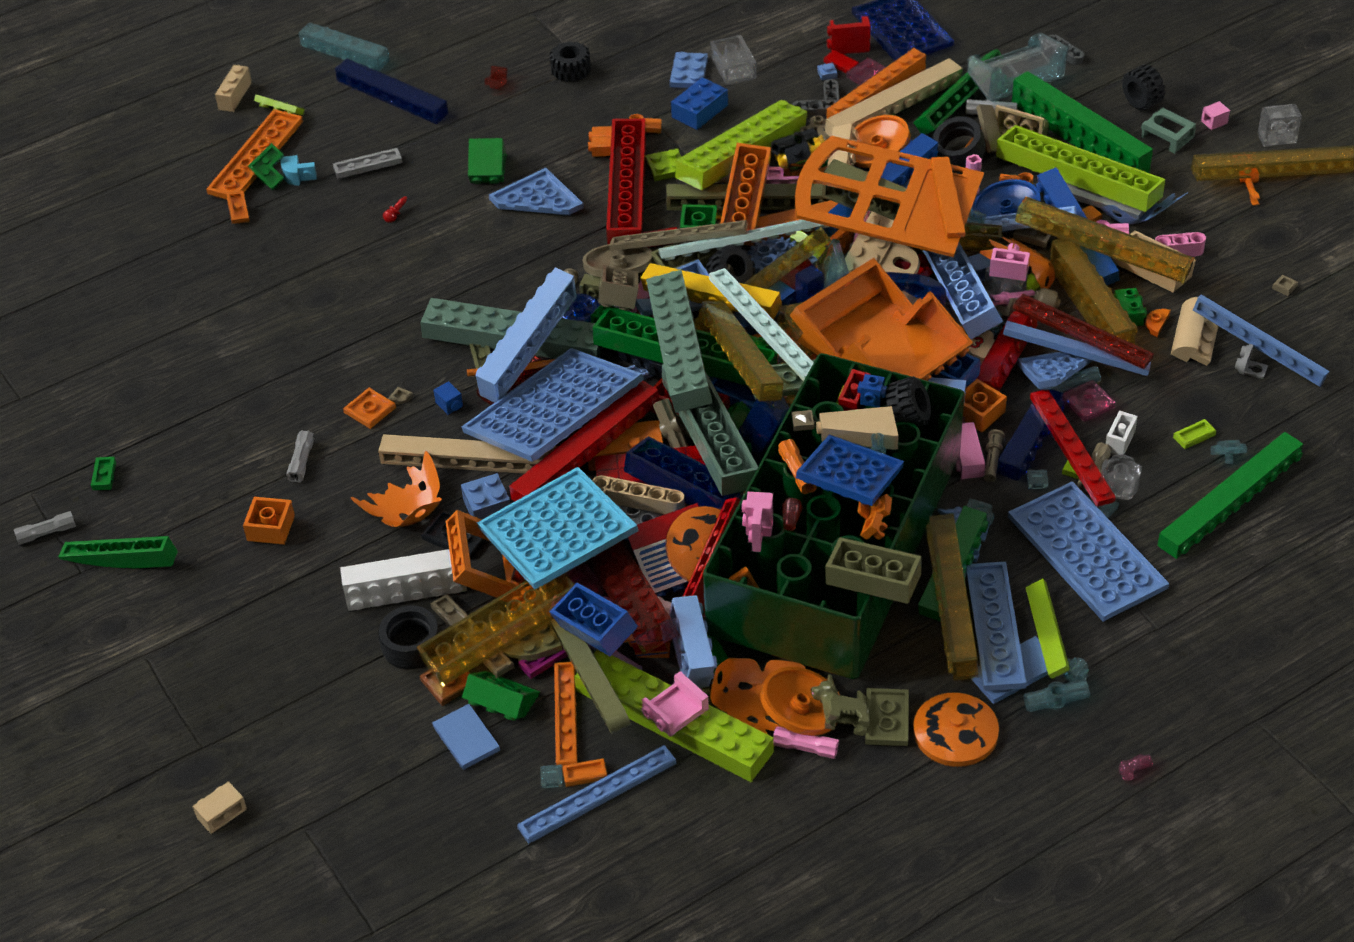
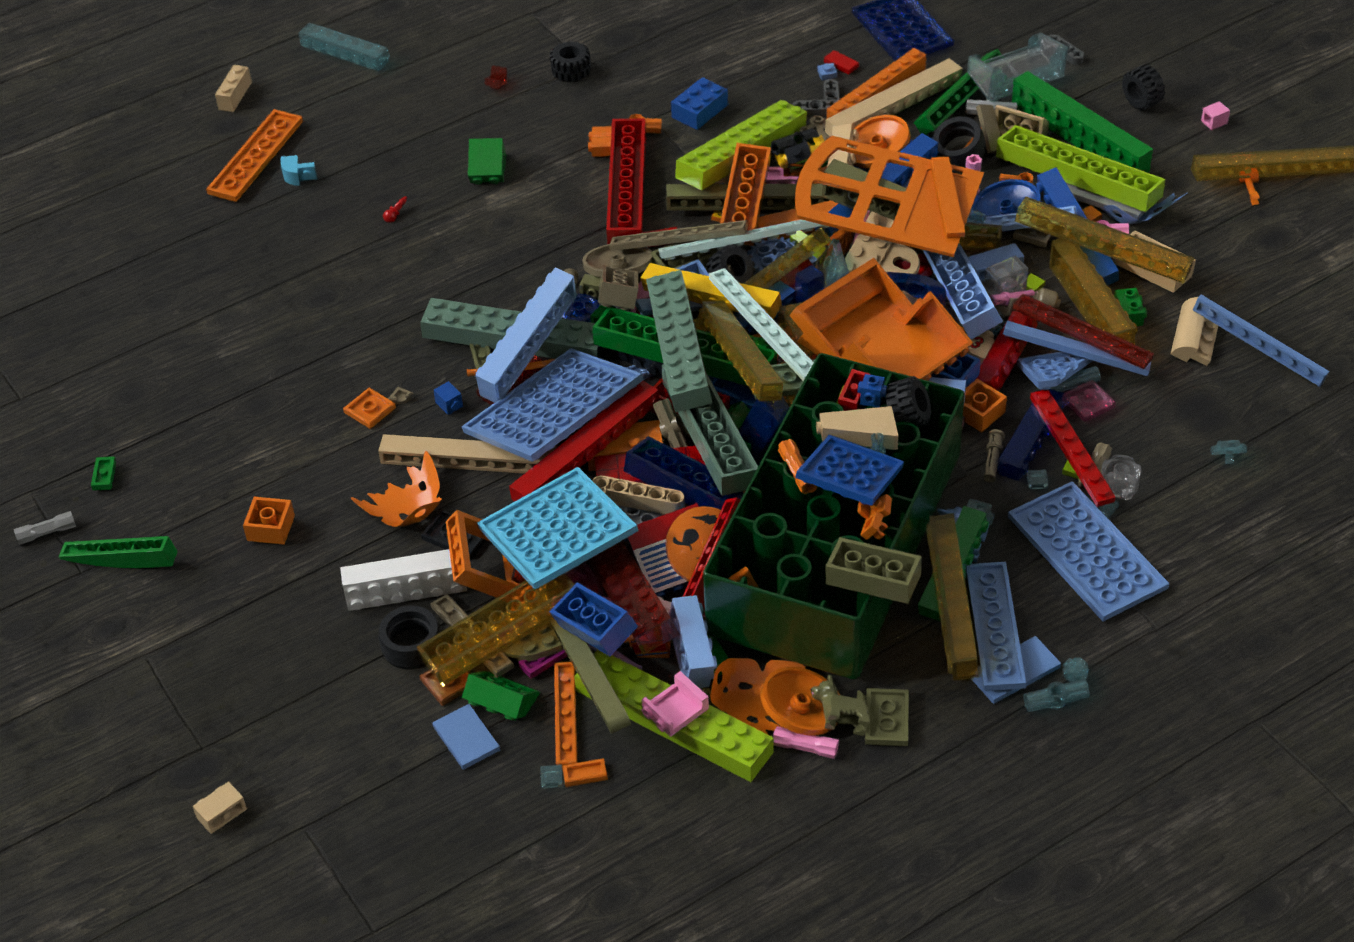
(237, 207): orange plate -> none
(263, 166): green plate -> none
(277, 105): lime plate -> none
(298, 464): light grey axle -> none
(367, 163): light grey plate -> none
(391, 91): clear blue brick -> none
(485, 496): medium blue brick -> none
(537, 193): medium blue plate -> none
(596, 794): medium blue tile -> none
(663, 164): lime plate -> none
(688, 69): medium blue plate -> none
(698, 215): green brick -> none
(733, 59): clear brick -> none
(757, 517): bright pink brick -> none
(791, 511): clear red cone -> none
(803, 420): dark tan tile -> none
(849, 37): red panel -> none
(864, 71): clear pink plate -> none
(956, 729): orange dish -> none
(971, 460): bright pink brick -> none
(1009, 263): bright pink brick -> none
(1040, 265): orange piece -> none
(1047, 629): lime tile -> none
(1121, 432): white brick -> none
(1137, 763): clear pink arm -> none
(1156, 320): orange plate -> none
(1177, 139): sand green panel -> none
(1186, 243): bright pink beam -> none
(1194, 434): lime tile -> none
(1230, 495): green brick -> none
(1243, 363): light grey bracket -> none
(1279, 125): clear brick -> none
(1285, 285): dark tan tile -> none

